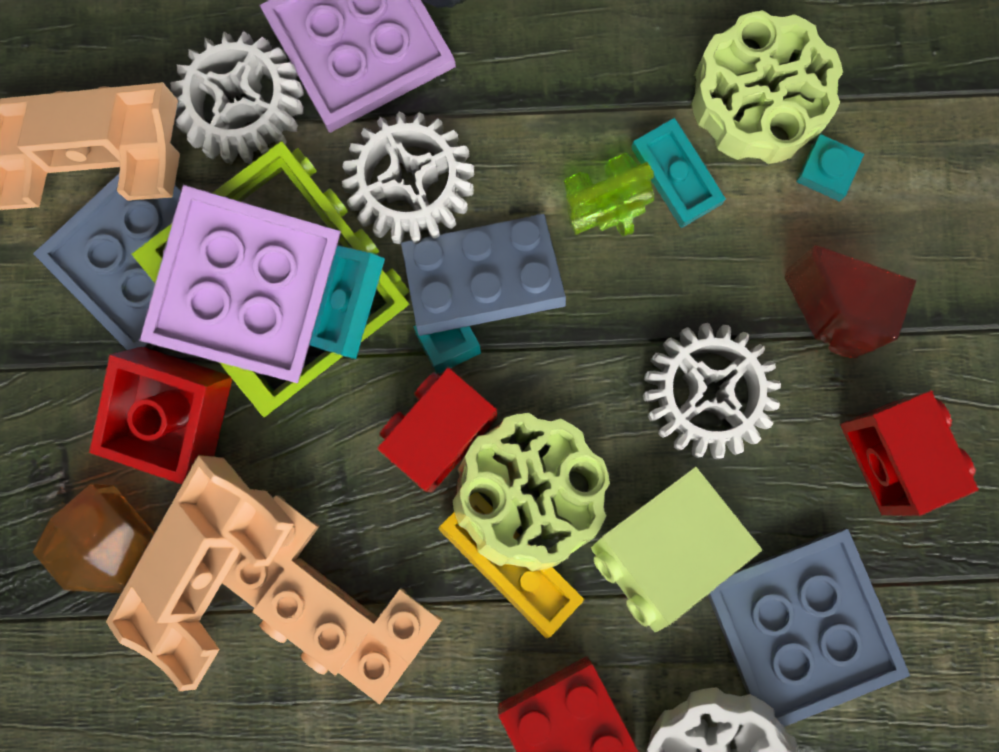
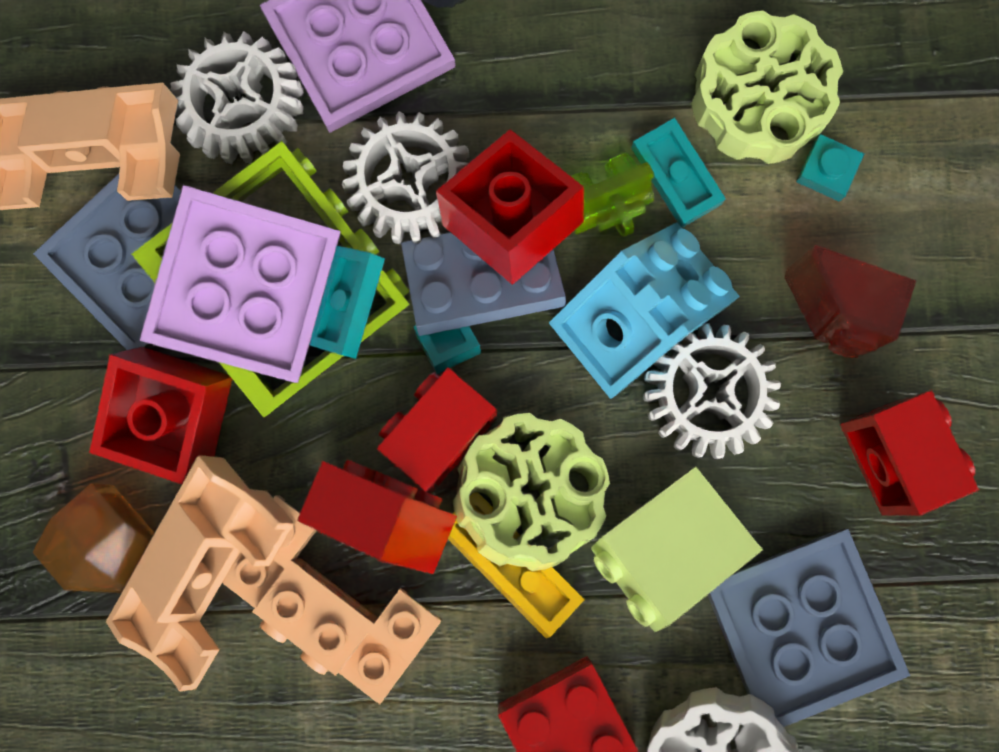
(378, 515): none -> red brick
(511, 206): none -> red brick
(656, 296): none -> medium azure bracket

